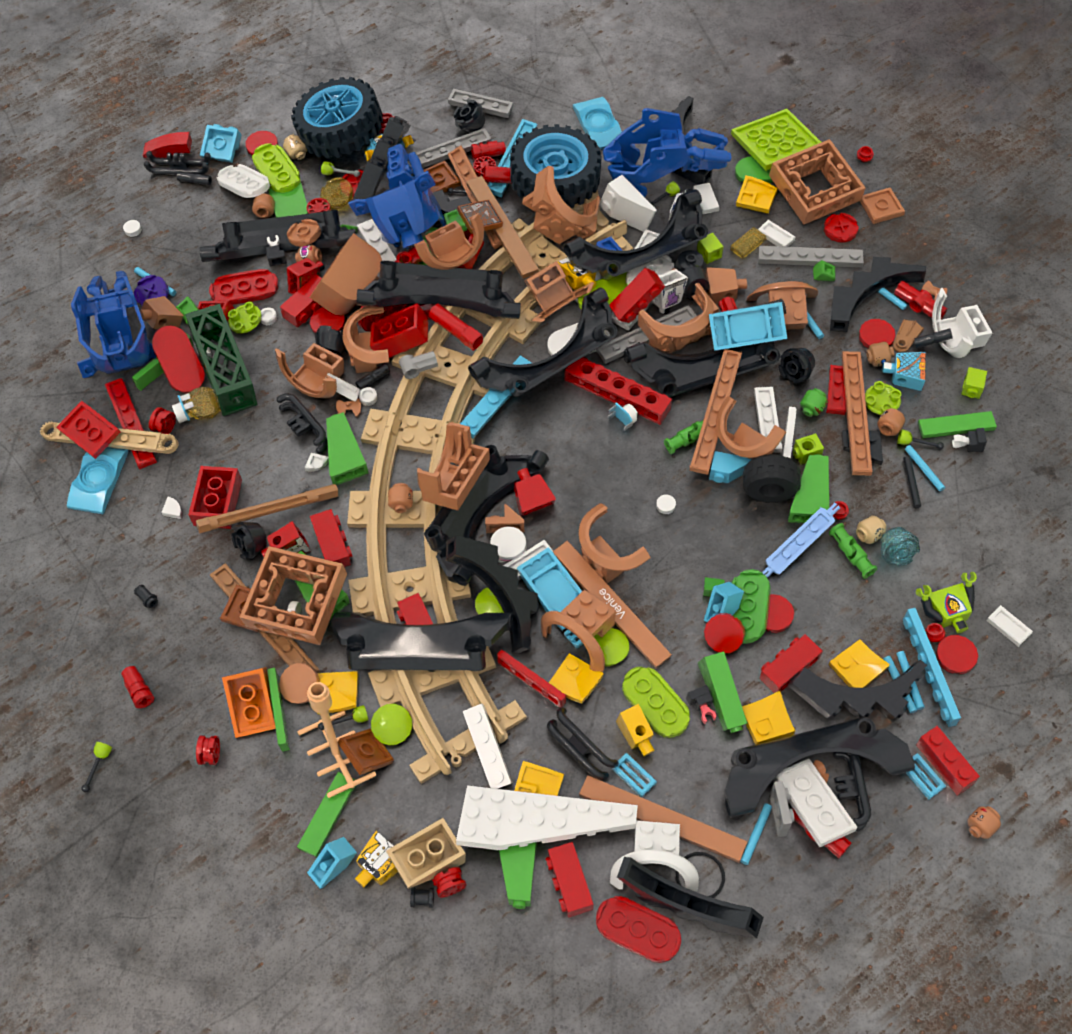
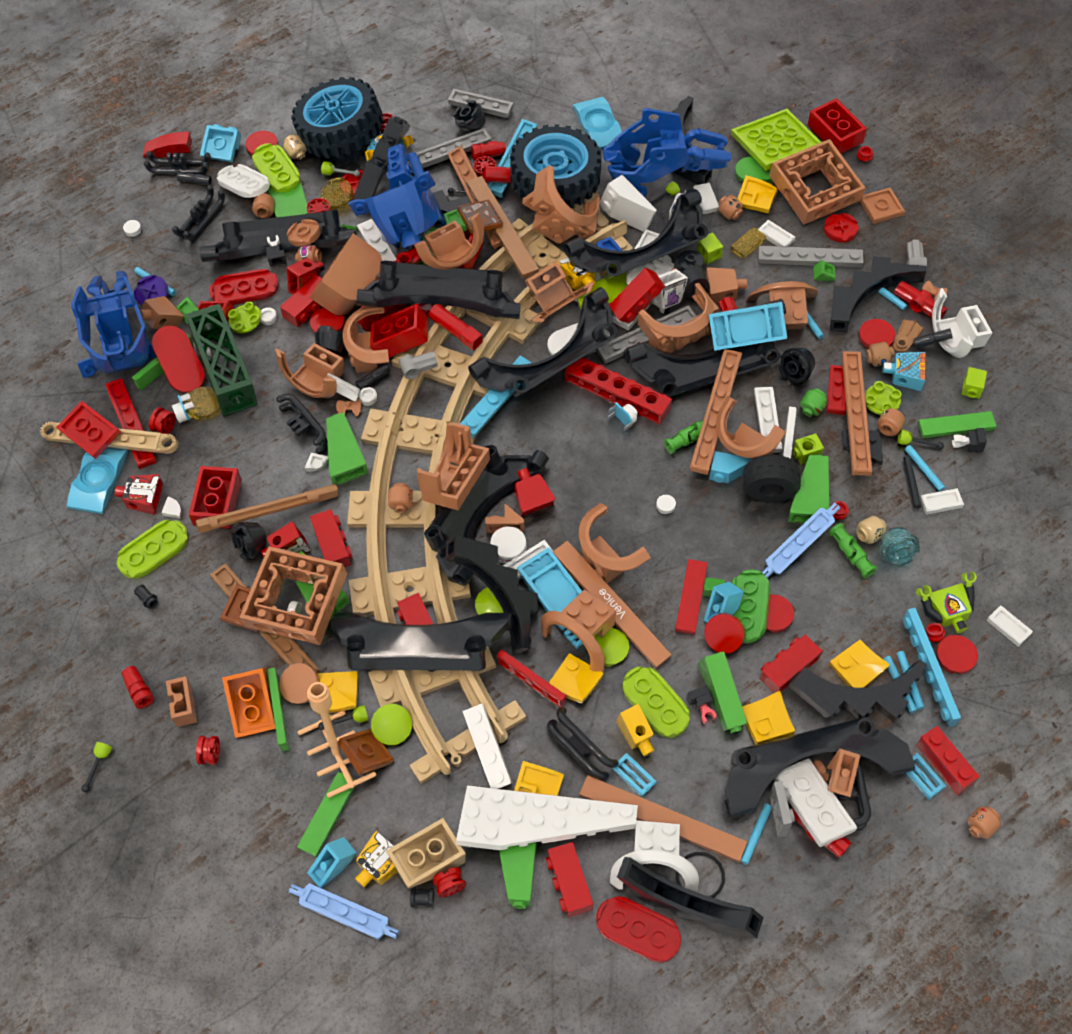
(141, 493): none -> torso
(152, 548): none -> lime tile
(183, 705): none -> nougat brick
(200, 215): none -> black piece
(343, 911): none -> light blue plate
(443, 177): dark orange tile -> none
(691, 597): none -> red tile
(730, 207): none -> nougat head
(838, 124): none -> red brick
(843, 774): none -> nougat slope
(915, 253): none -> light grey piece
(941, 501): none -> white tile

